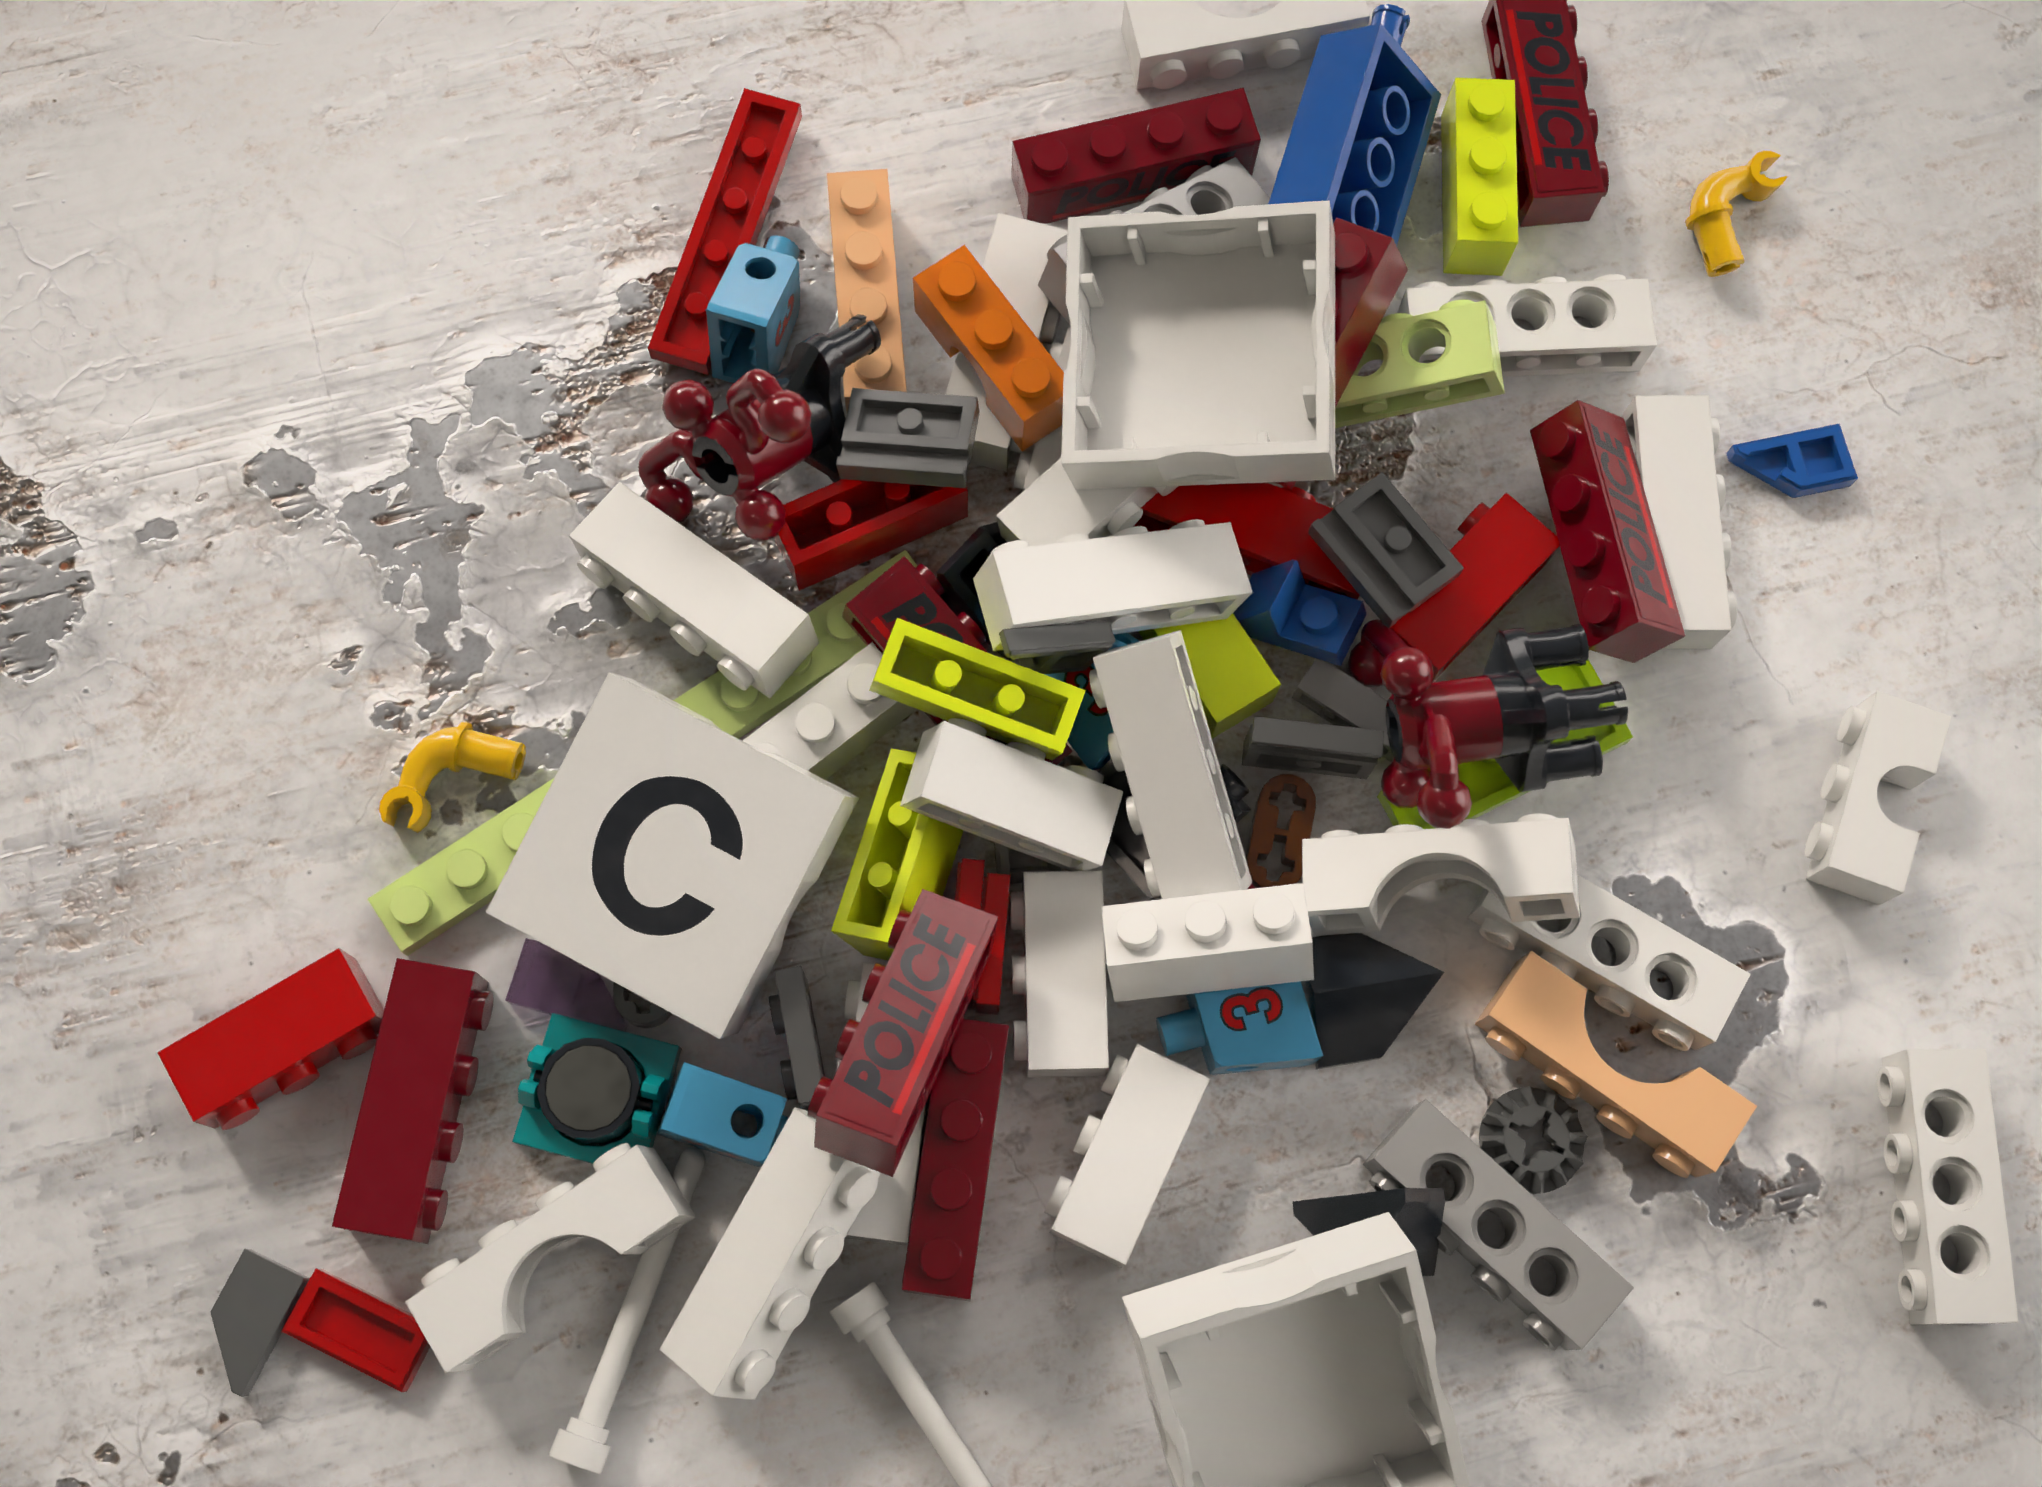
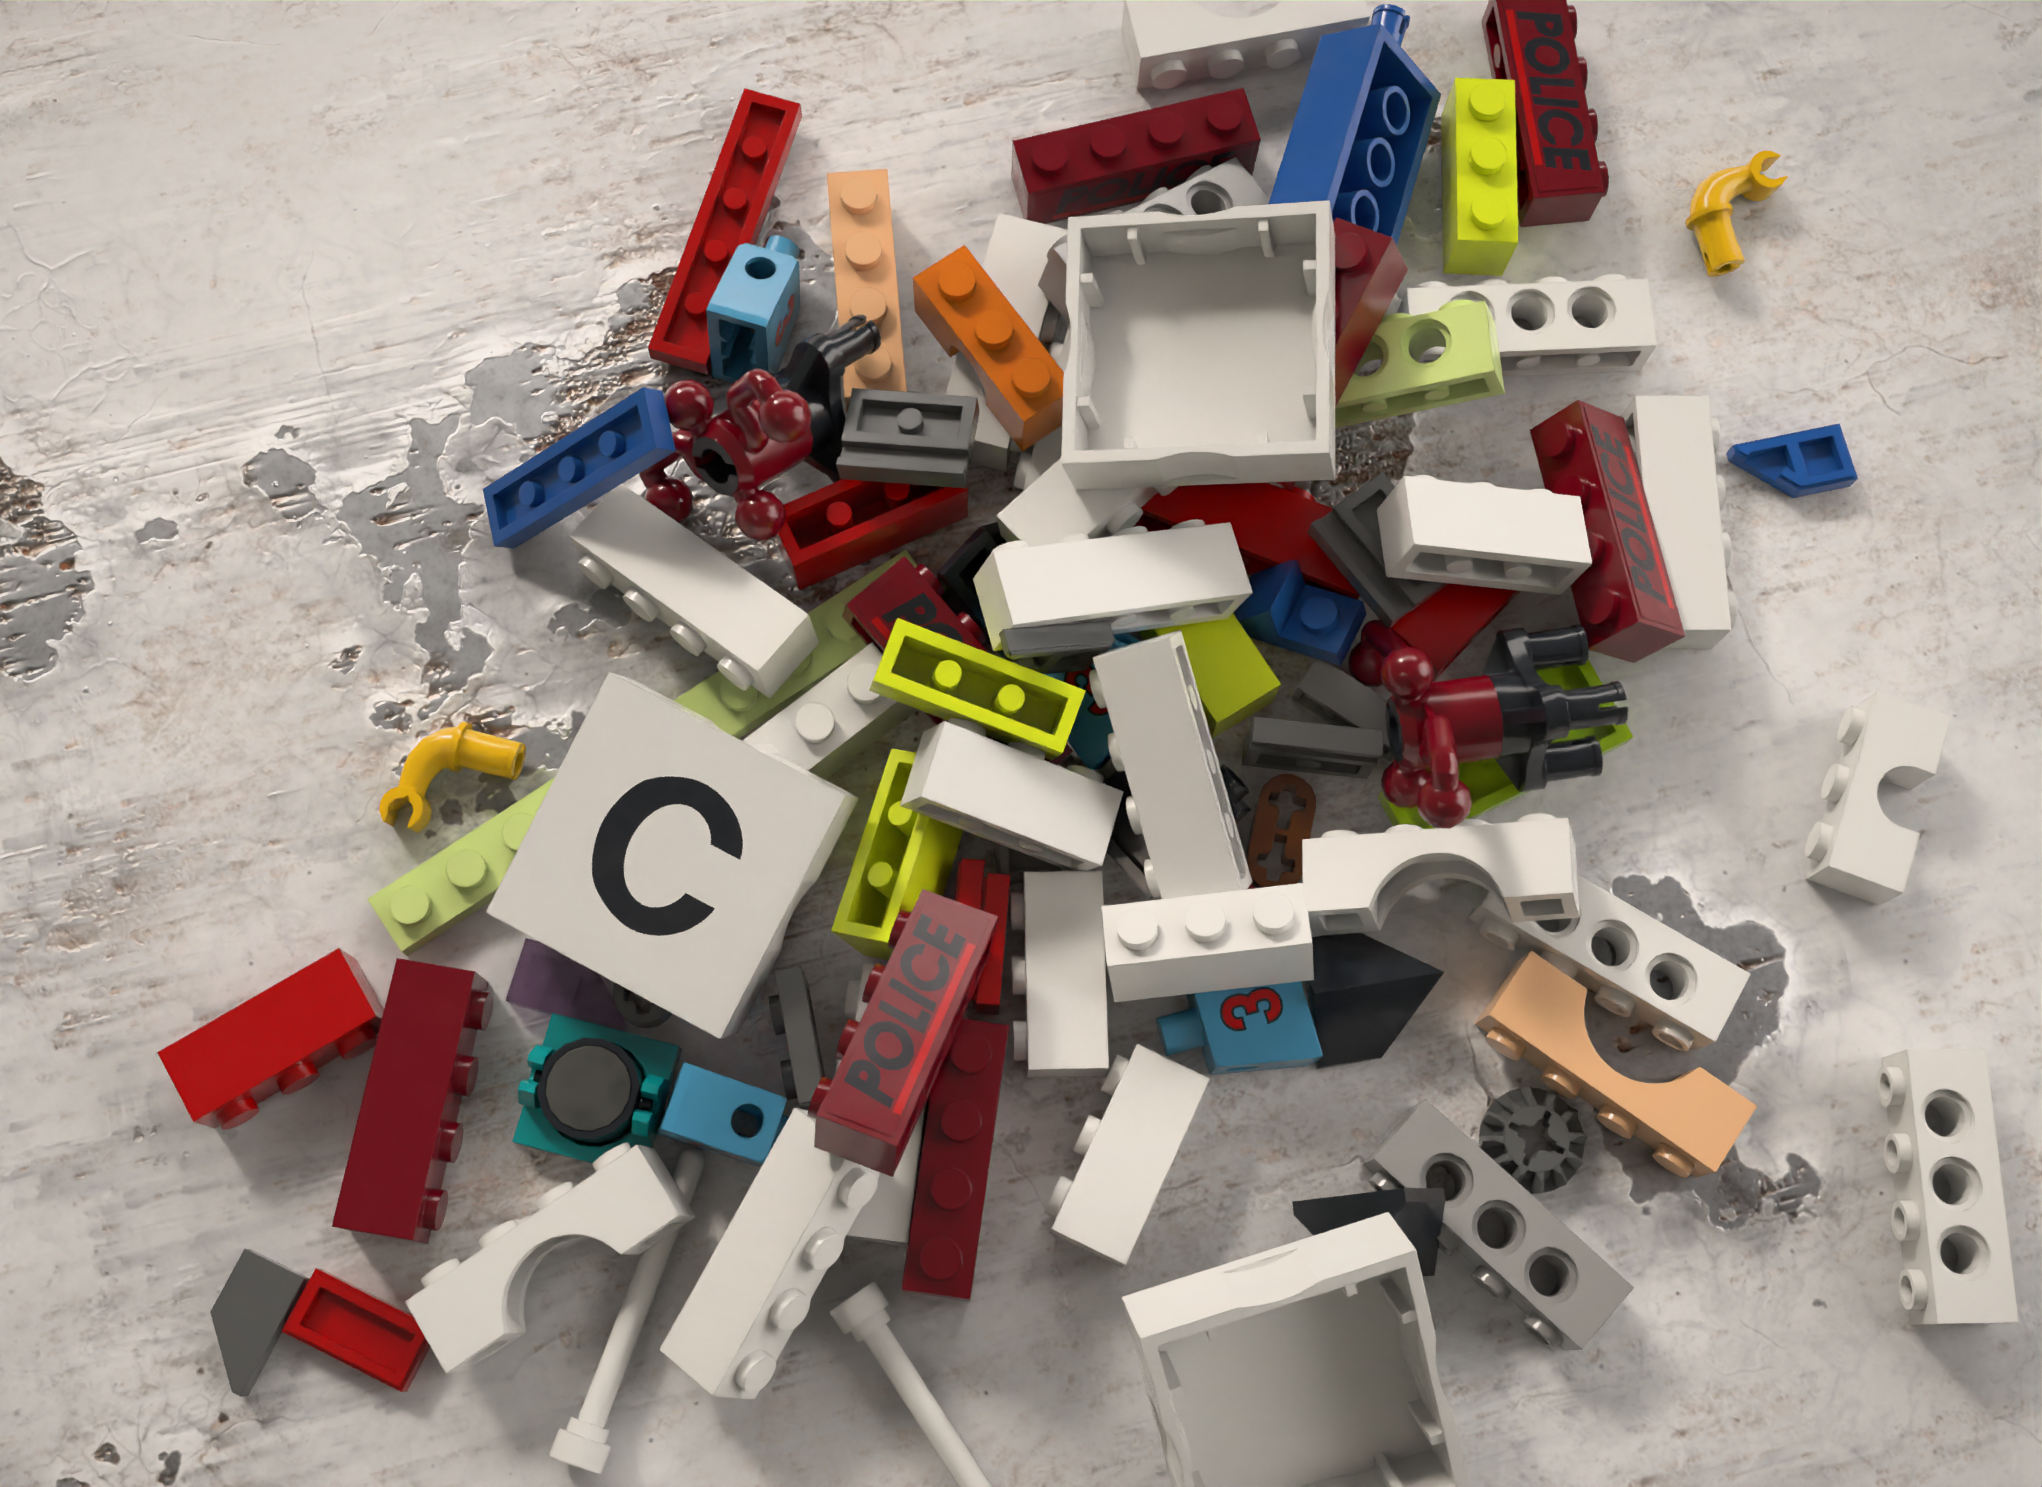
(579, 468): none -> blue plate
(1483, 535): none -> white brick

